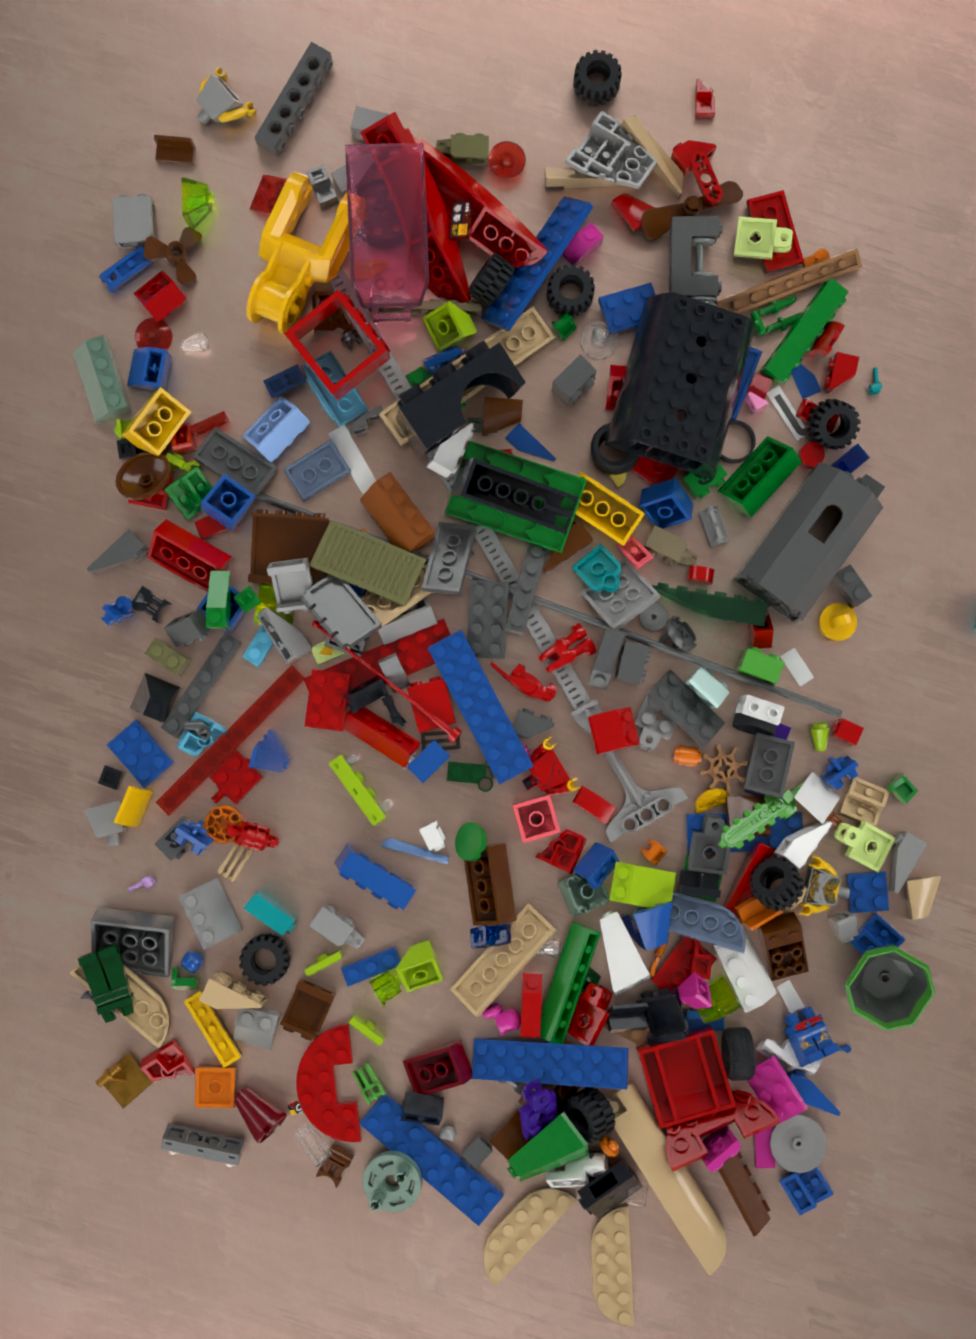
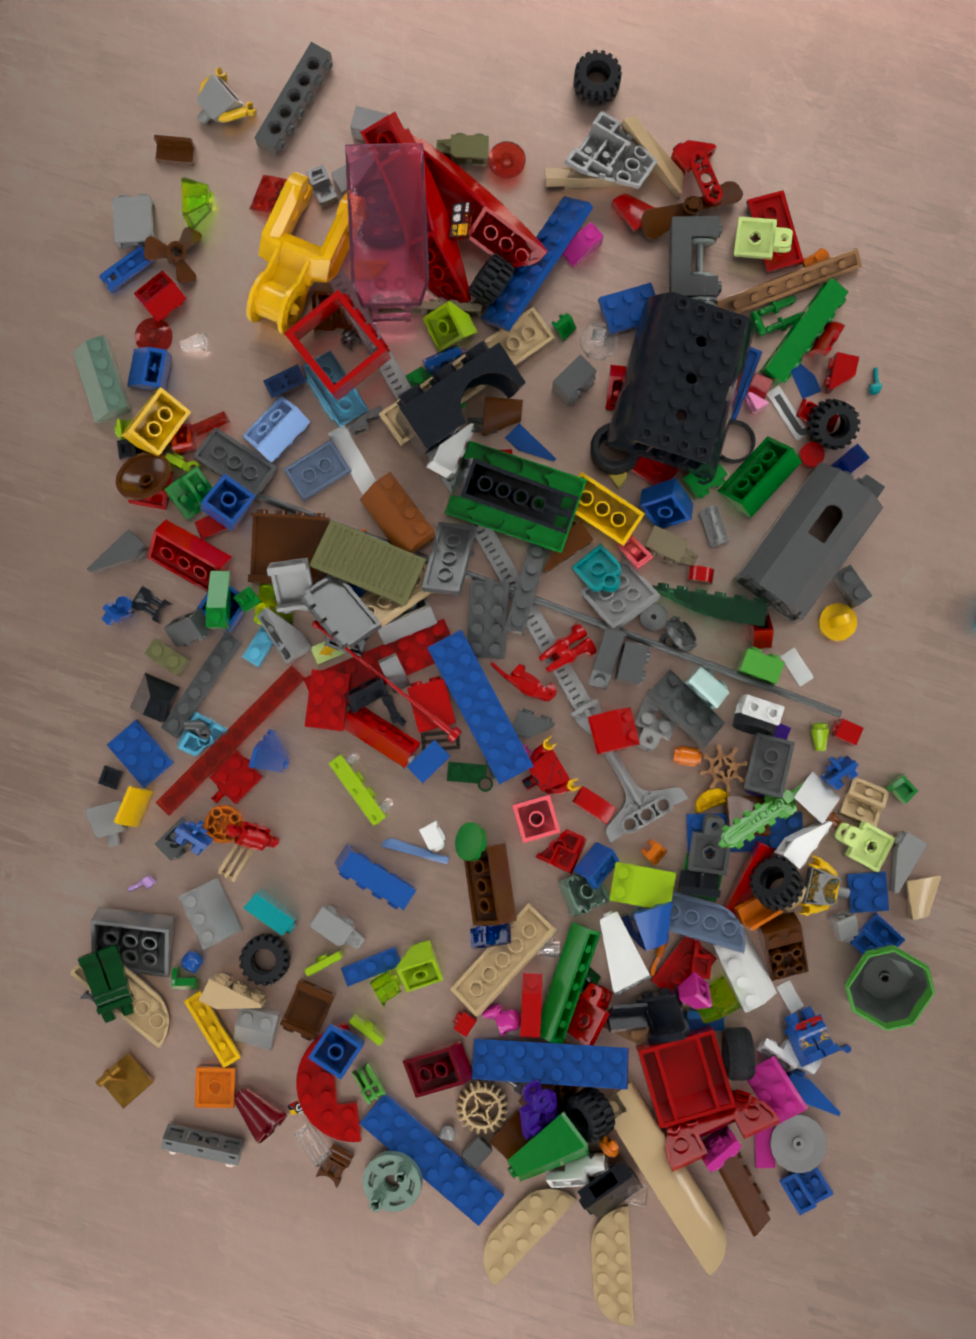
(166, 1063): red slope -> none
(336, 1050): none -> blue slope
(422, 1108): black hinge -> none
(464, 1022): none -> red plate
(474, 1111): none -> tan gear
(574, 276): black tyre -> none
(704, 101): red slope -> none

